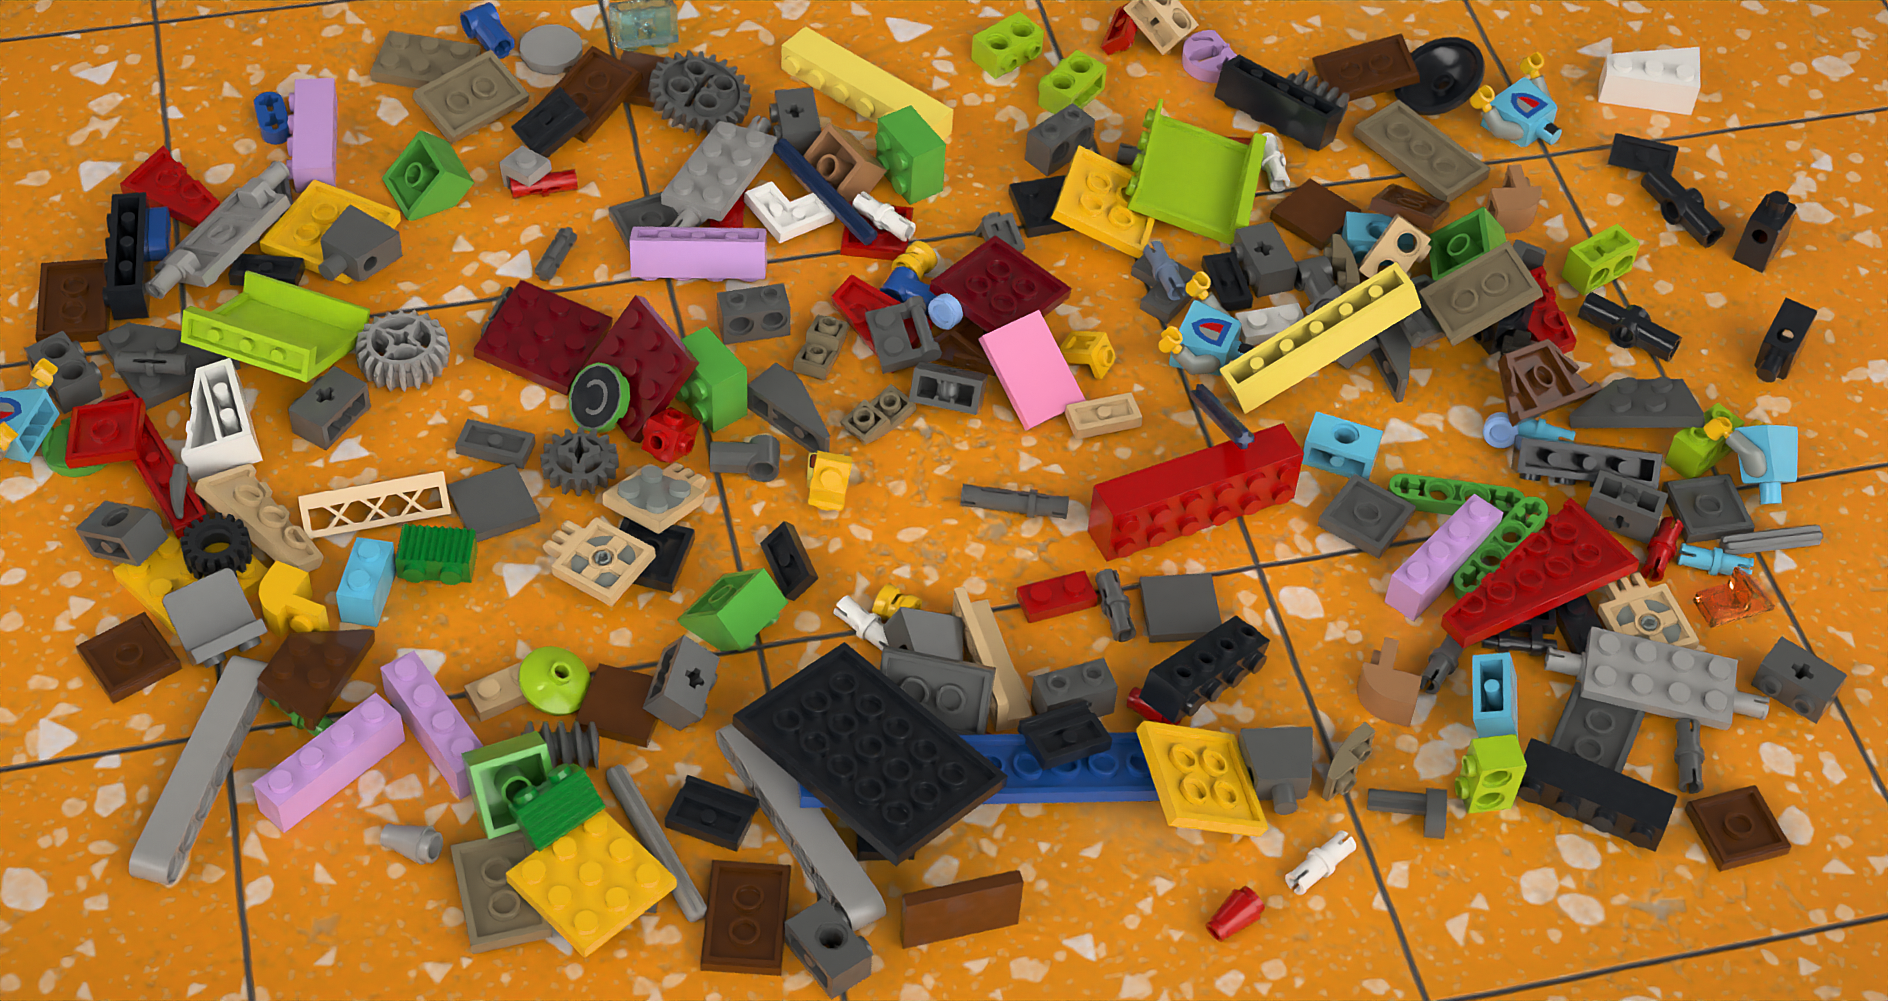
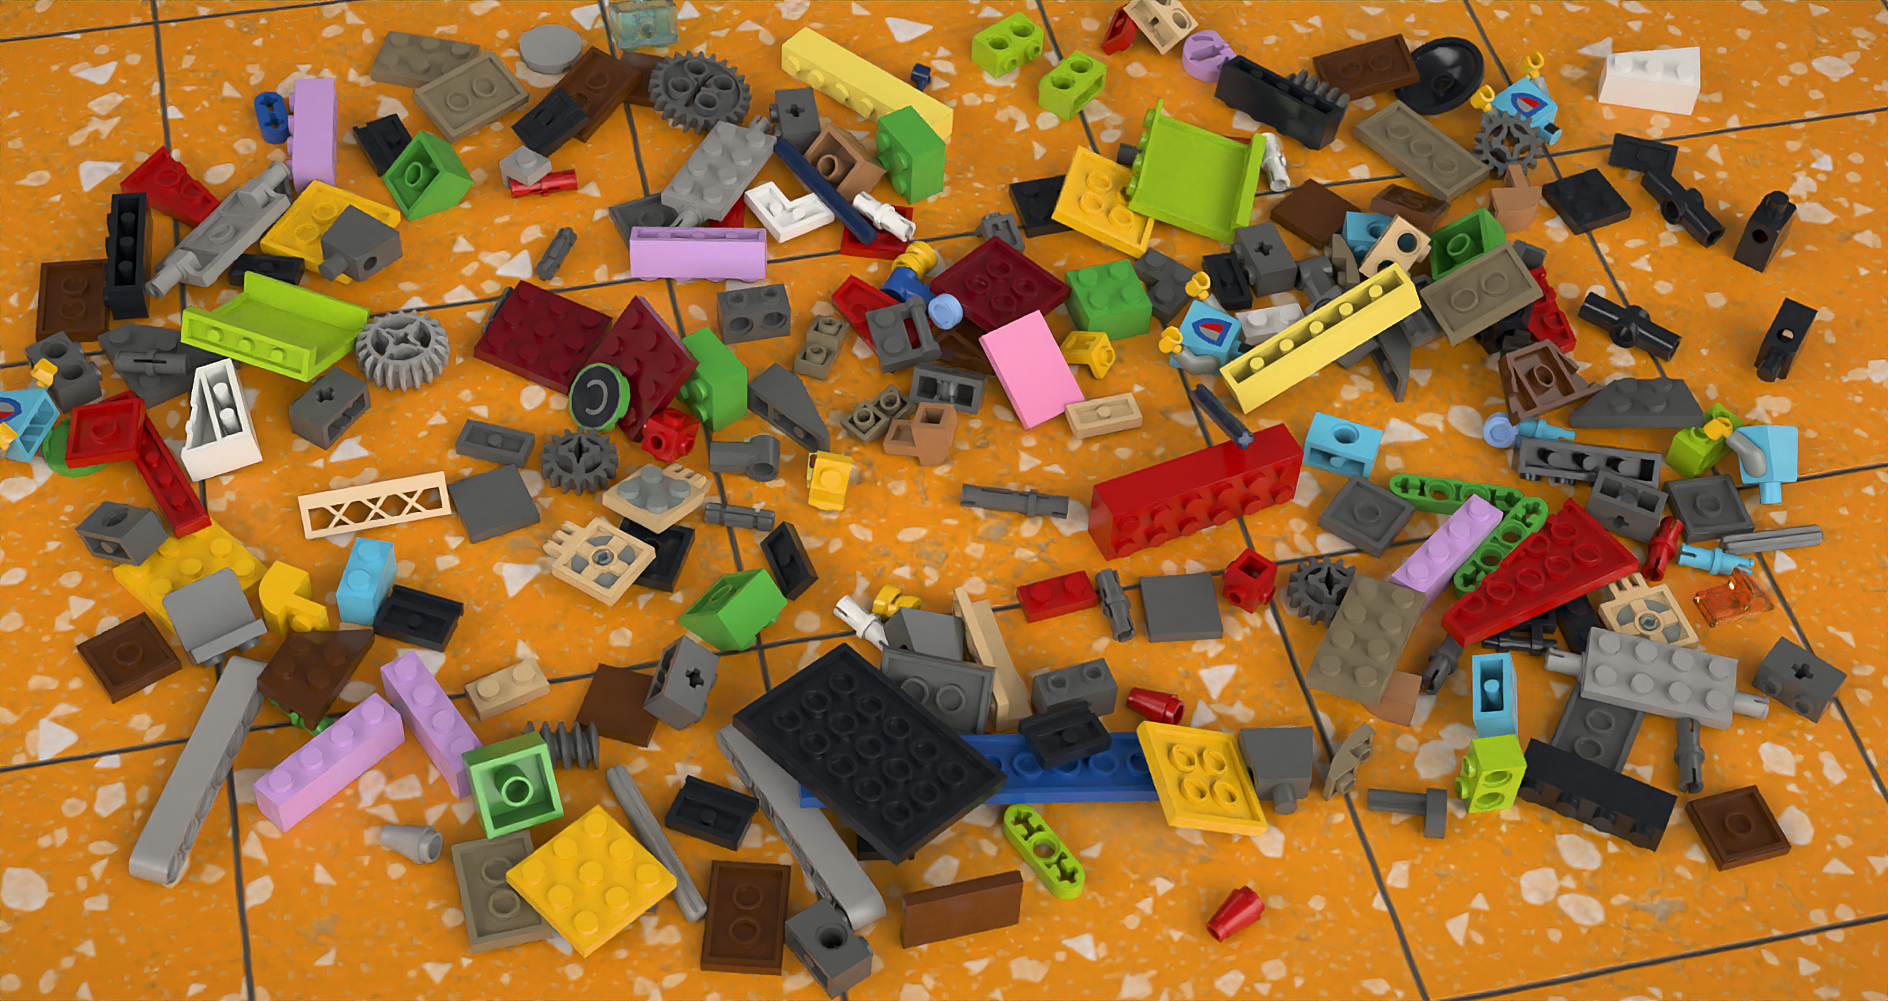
(159, 233): blue beam -> none
(178, 486): dark grey helmet -> none
(216, 531): black tyre -> none
(267, 523): tan wing -> none
(382, 141): none -> black plate
(418, 618): none -> black plate
(436, 554): green brick -> none
(485, 25): blue piece -> none
(546, 689): lime dish -> none
(555, 805): green brick -> none
(739, 516): none -> dark grey axle
(921, 75): none -> dark blue hand
(925, 436): none -> medium nougat brick
(1045, 868): none -> lime beam
(1057, 138): dark grey brick -> none
(1109, 300): none -> bright green brick
(1165, 270): sand blue pin -> none
(1205, 669): black brick -> none
(1249, 581): none -> red brick
(1319, 589): none -> dark grey gear
(1320, 862): white pin -> none
(1365, 640): none -> dark tan plate
(1520, 142): none -> dark grey gear
(1586, 201): none -> black plate
(1600, 259): lime brick -> none

